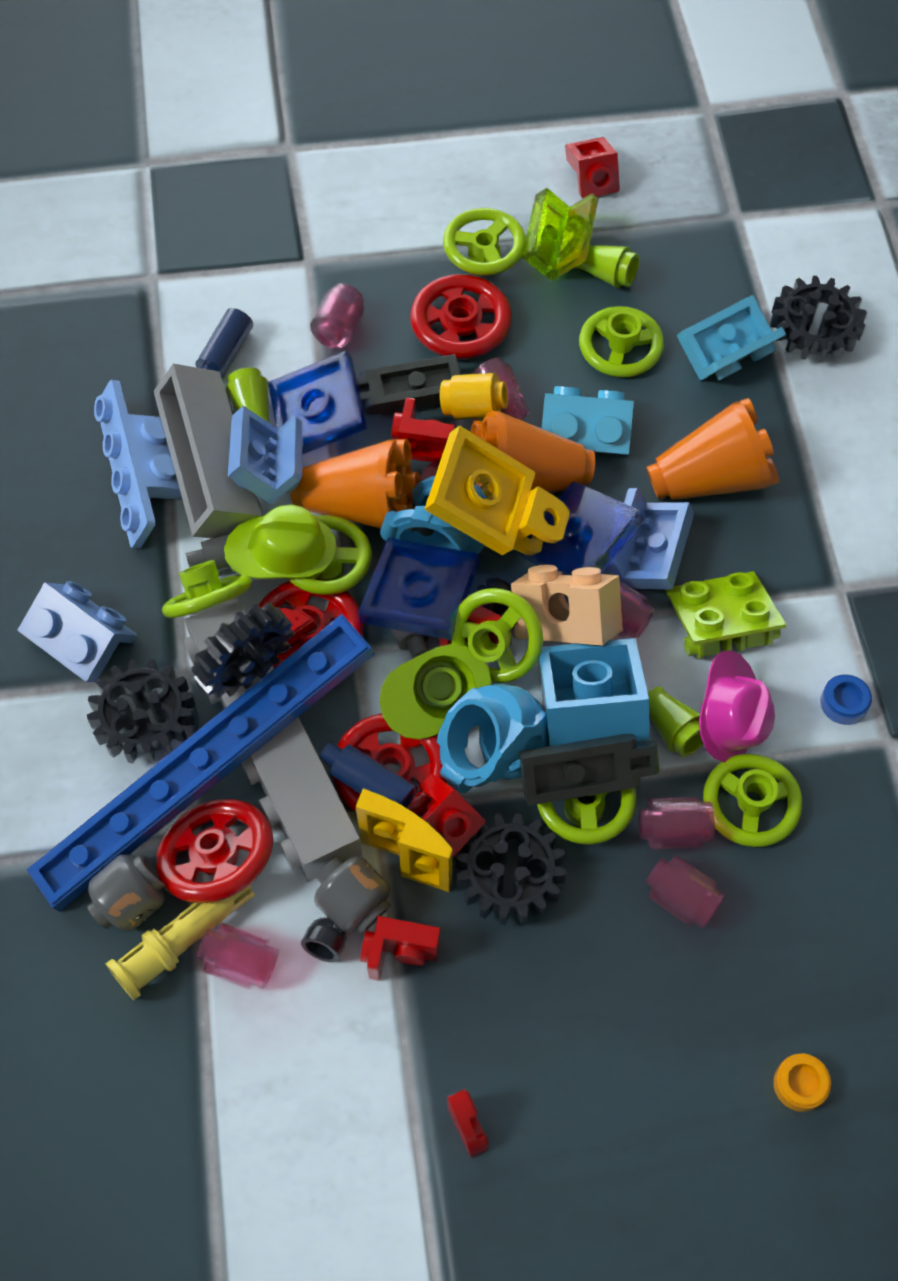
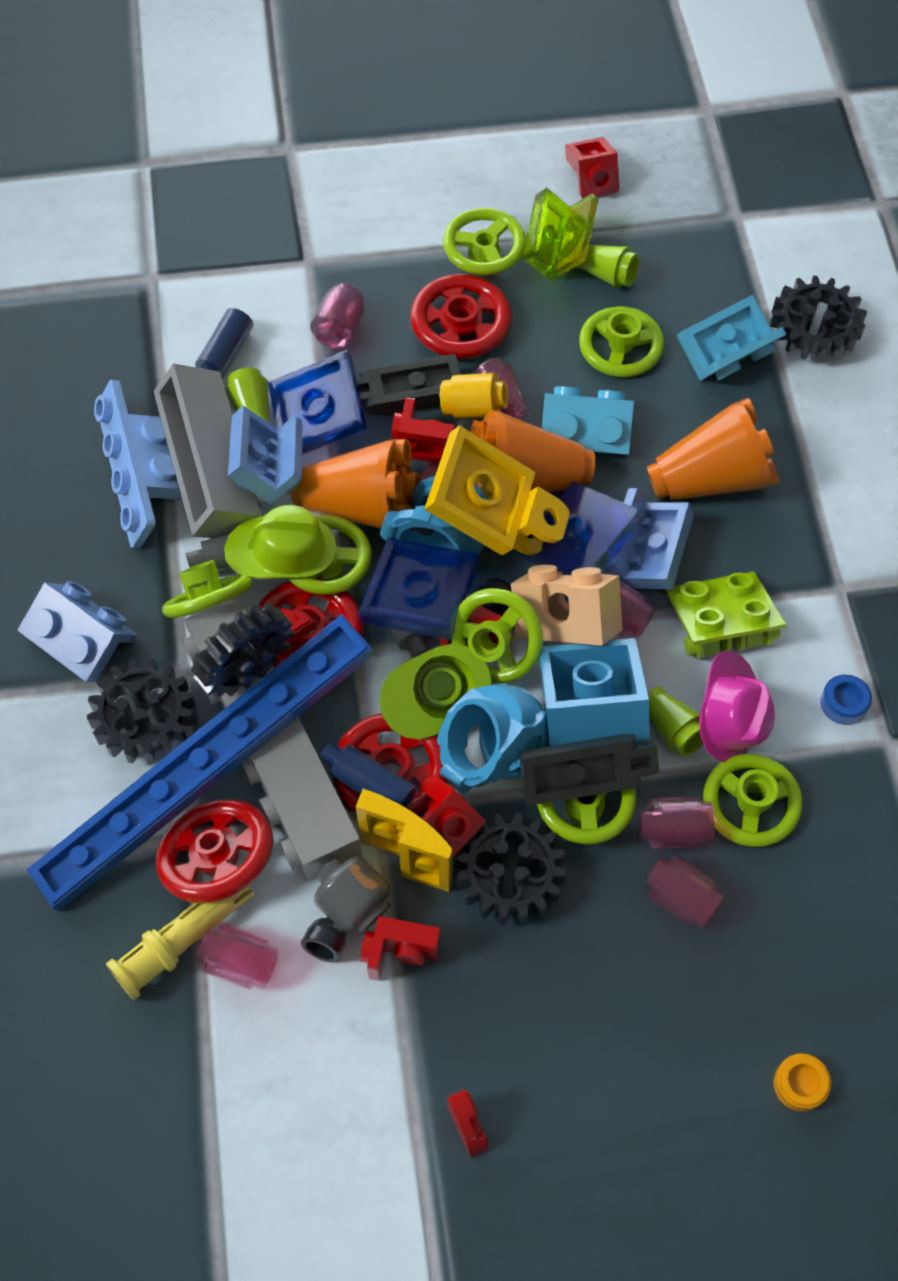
(125, 893): dark grey head -> none

